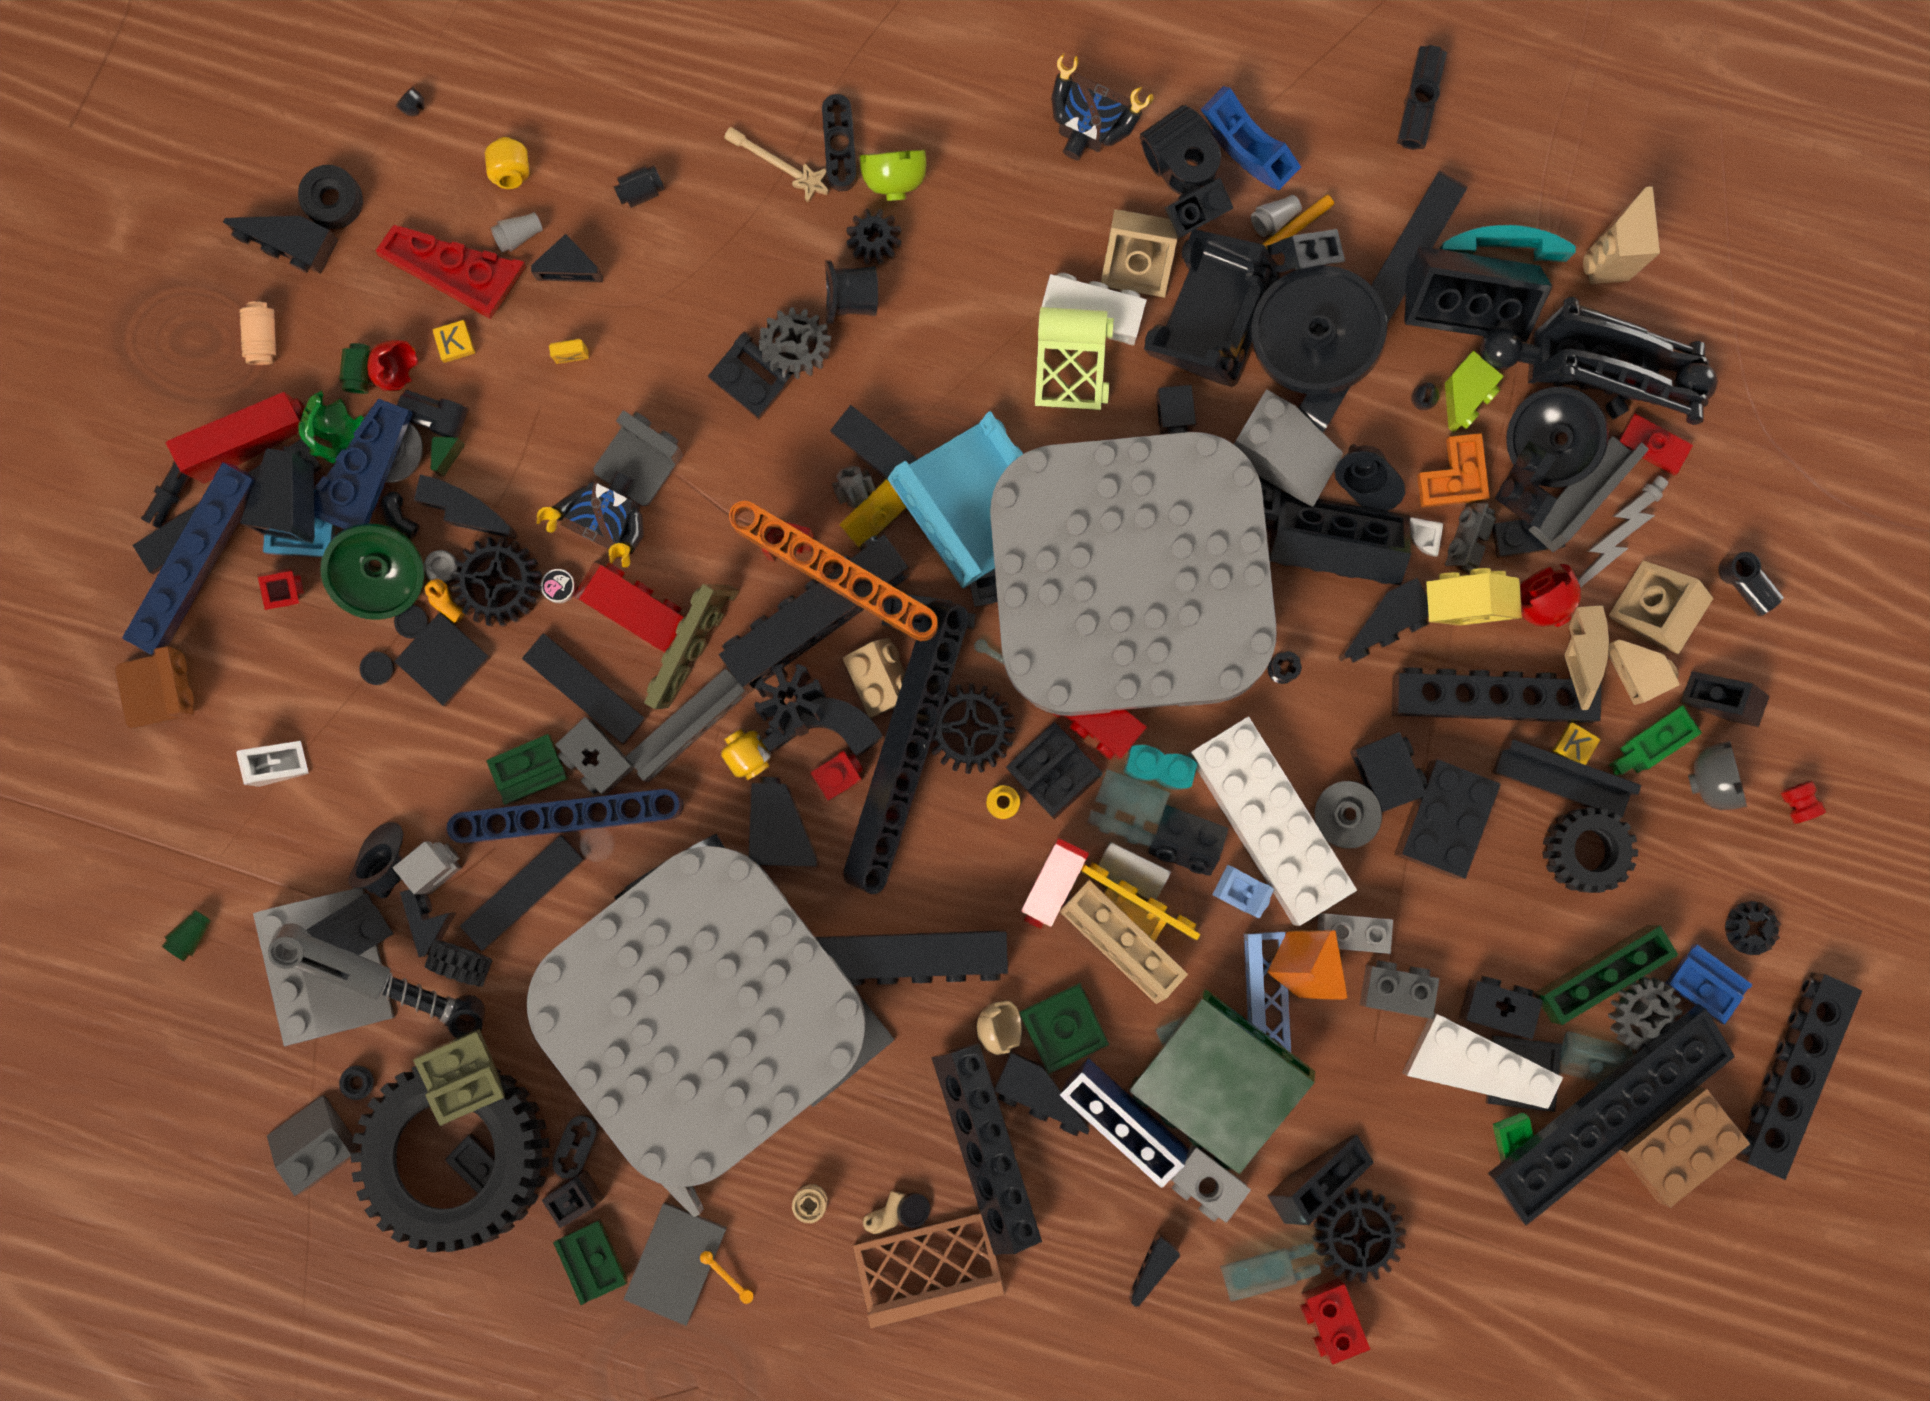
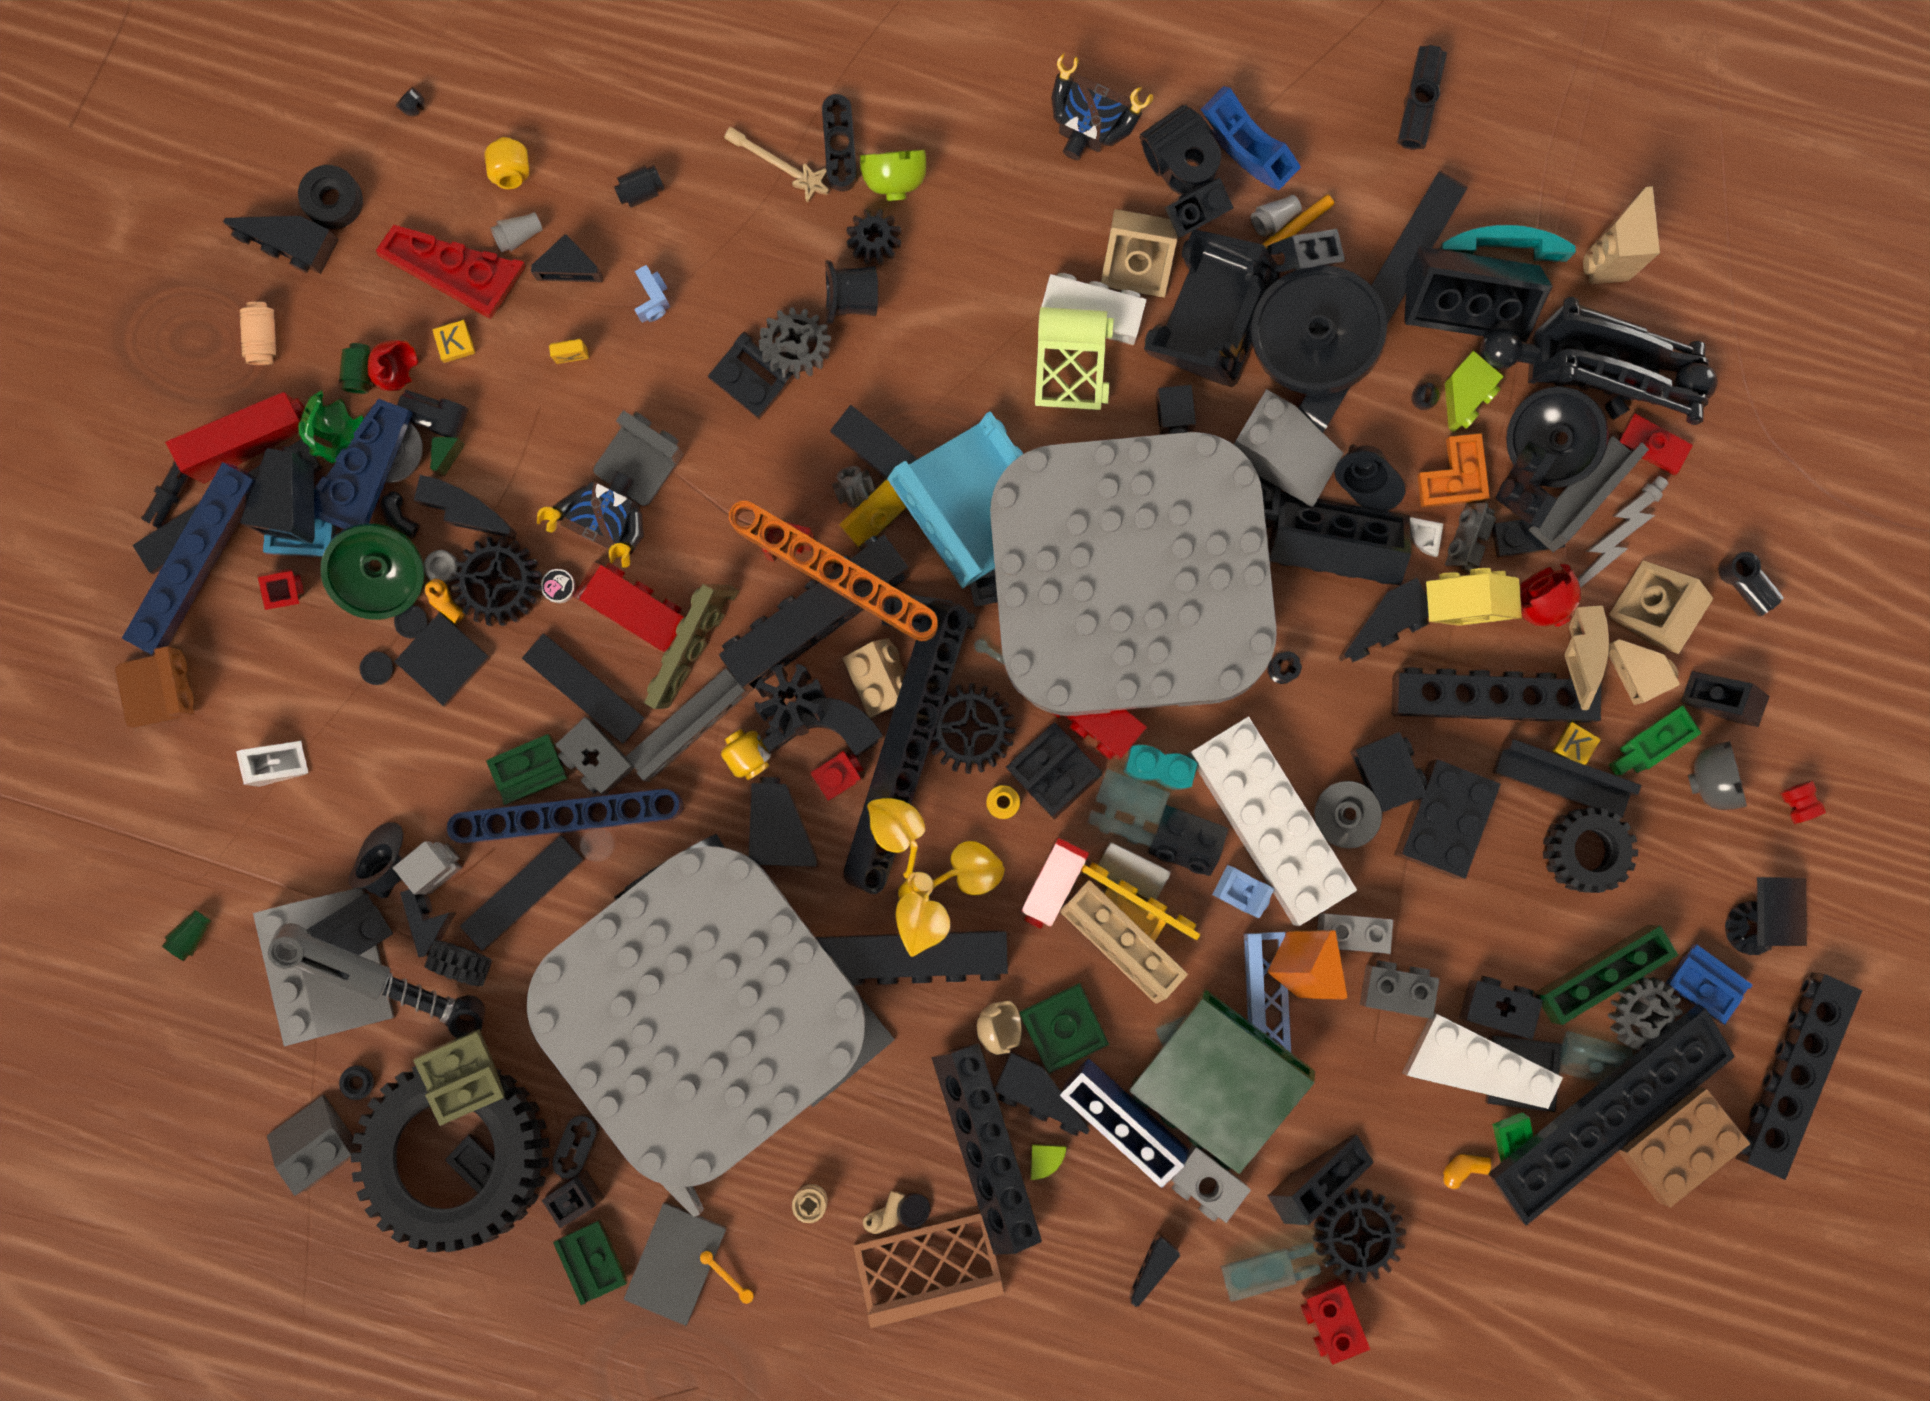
(654, 286): none -> light blue bracket
(919, 920): none -> yellow plant
(1046, 1159): none -> lime tile
(1462, 1167): none -> light orange arm
(1781, 911): none -> black slope

